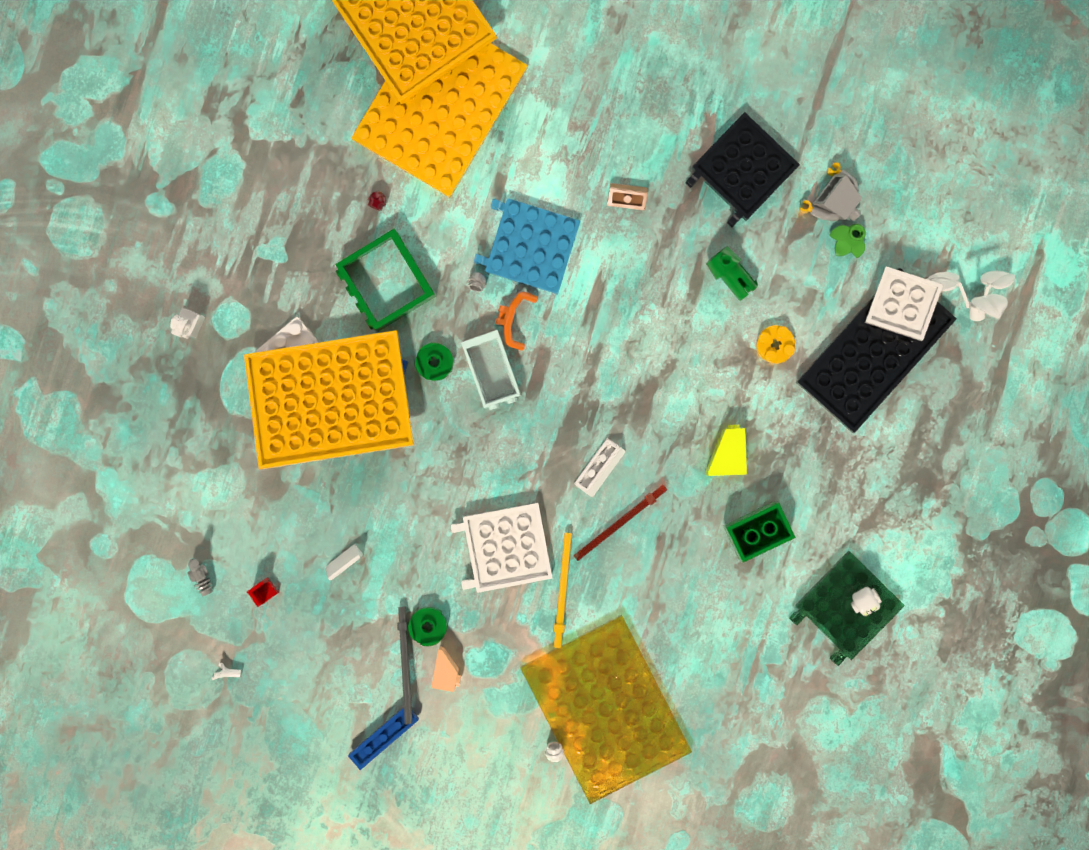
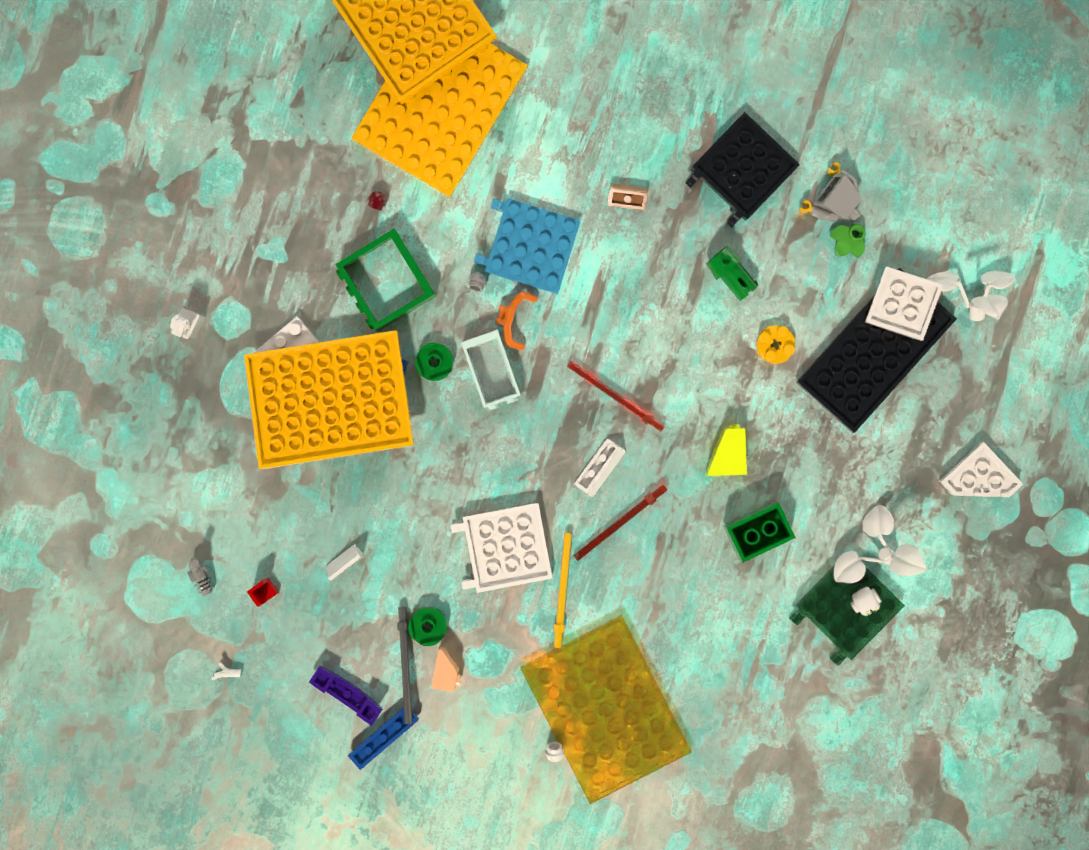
(346, 693): none -> dark purple slope
(646, 417): none -> clear red bar
(903, 562): none -> white plant
(981, 475): none -> white plate

